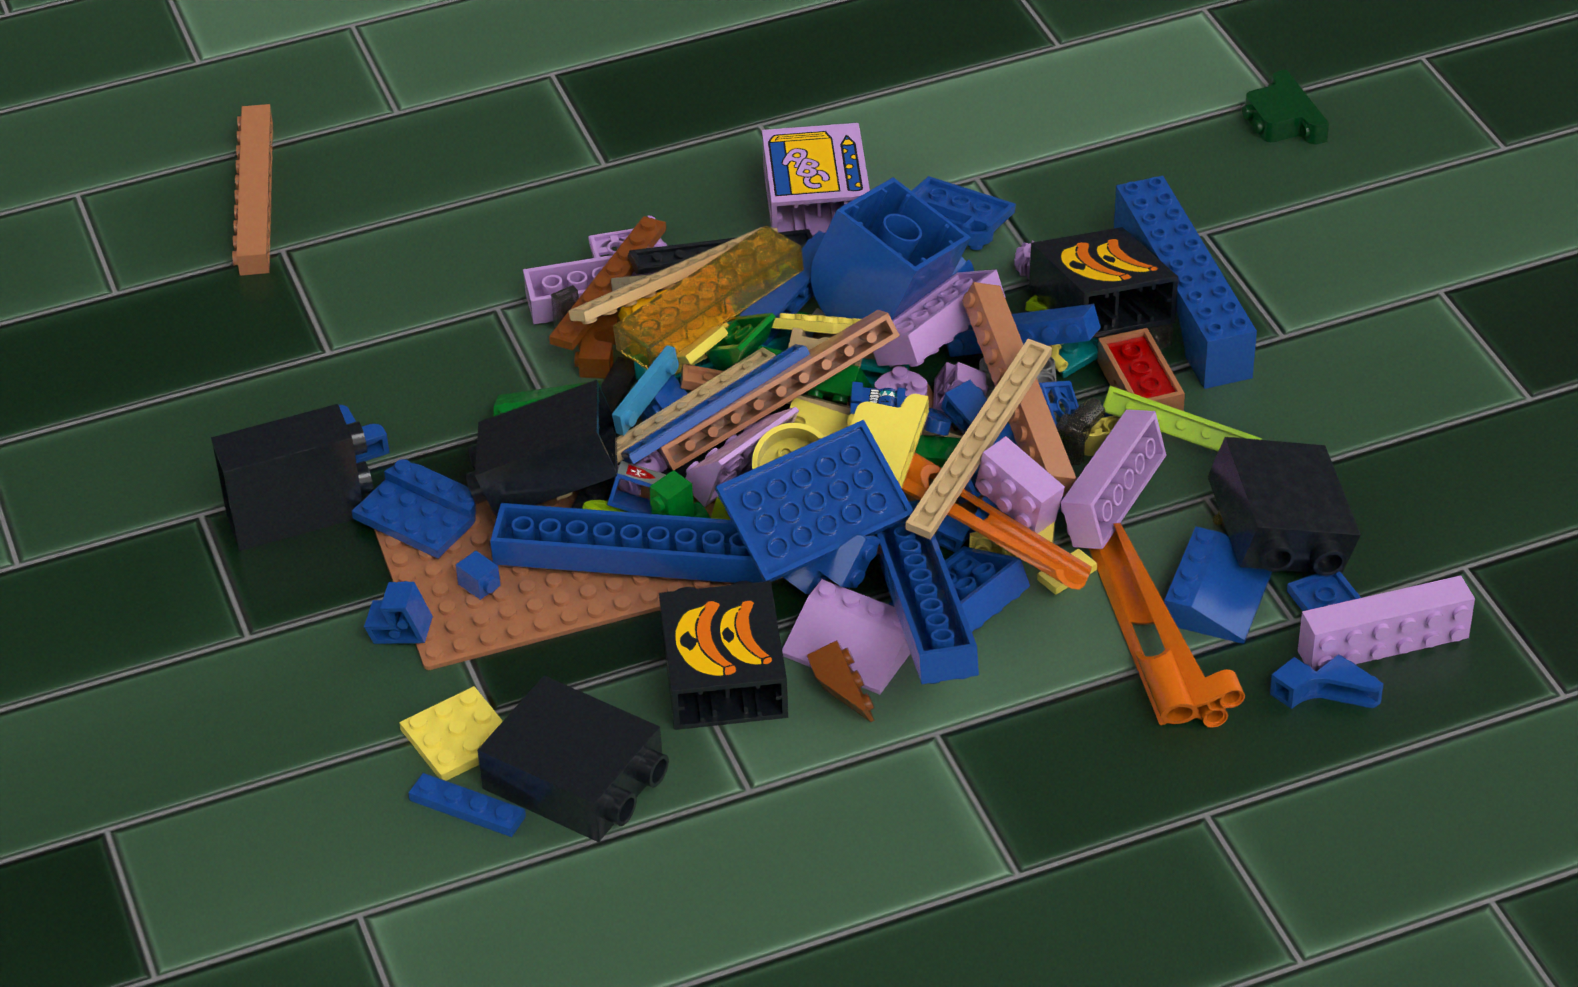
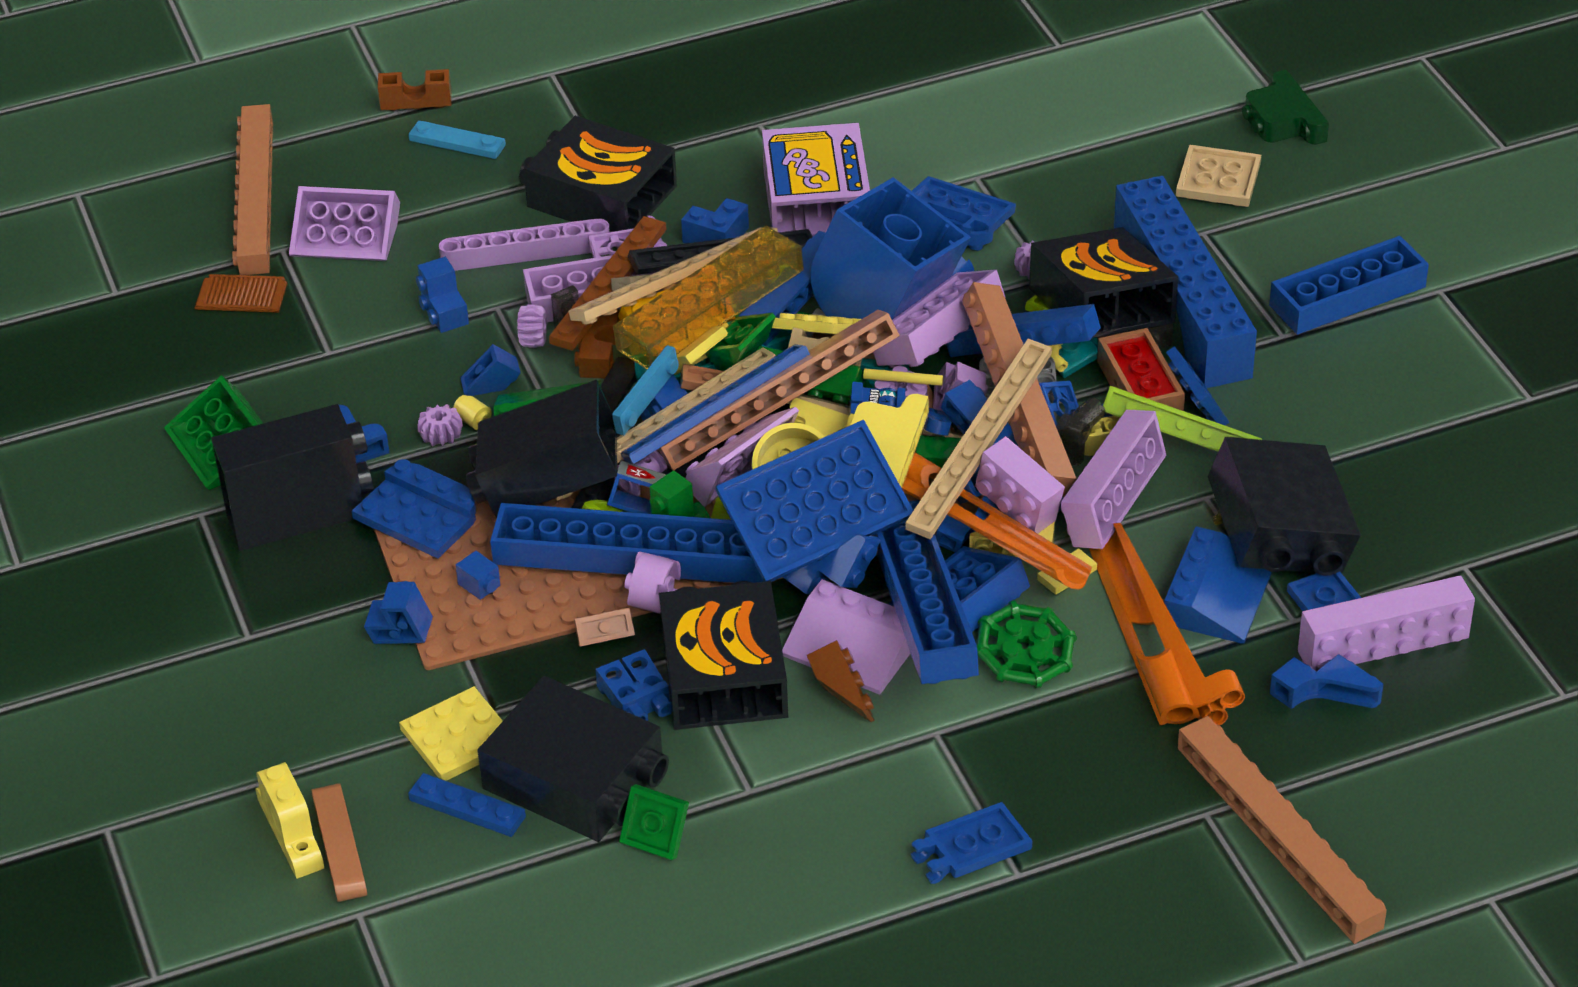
(213, 413): none -> green slope
(241, 293): none -> dark orange window
(289, 819): none -> light yellow brick
(339, 842): none -> nougat beam
(344, 223): none -> lavender slope
(397, 94): none -> dark orange arch
(440, 295): none -> blue brick
(440, 425): none -> lavender gear
(457, 139): none -> dark azure plate
(472, 410): none -> light yellow brick
(491, 372): none -> blue slope
(521, 244): none -> lavender beam
(532, 326): none -> lavender gear
(599, 175): none -> black brick
(604, 627): none -> nougat plate
(635, 689): none -> blue hips
(649, 578): none -> lavender brick
(654, 822): none -> green tile
(726, 222): none -> blue brick
(906, 377): none -> light yellow bar
(971, 842): none -> blue tile
(1030, 632): none -> green plate
(1192, 382): none -> blue plate
(1218, 175): none -> tan plate
(1282, 830): none -> nougat brick
(1348, 284): none -> blue brick

